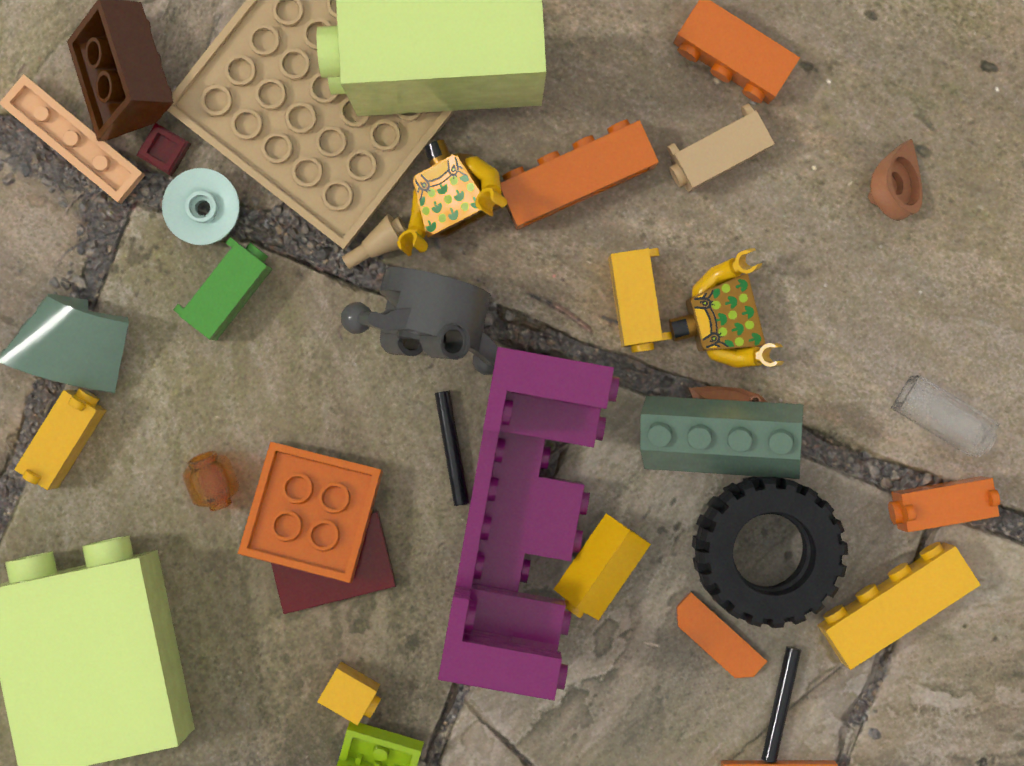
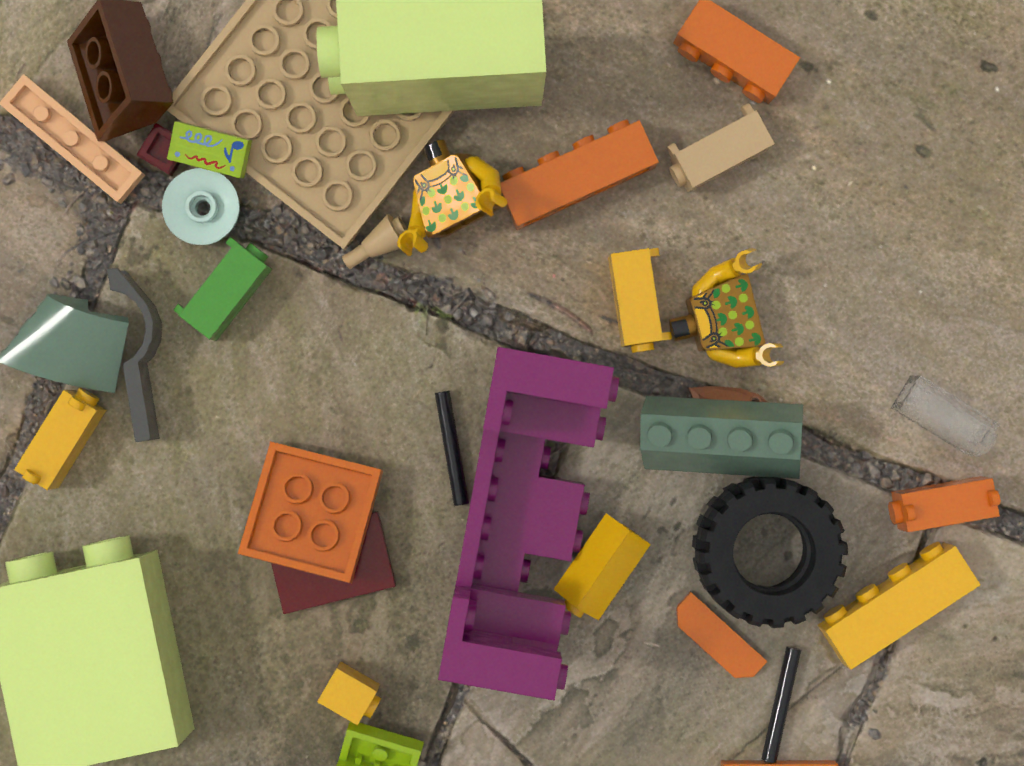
(136, 368): none -> dark grey piece
(209, 149): none -> lime tile
(210, 480): clear orange head -> none
(431, 315): dark grey piece -> none
(897, 183): nougat piece -> none

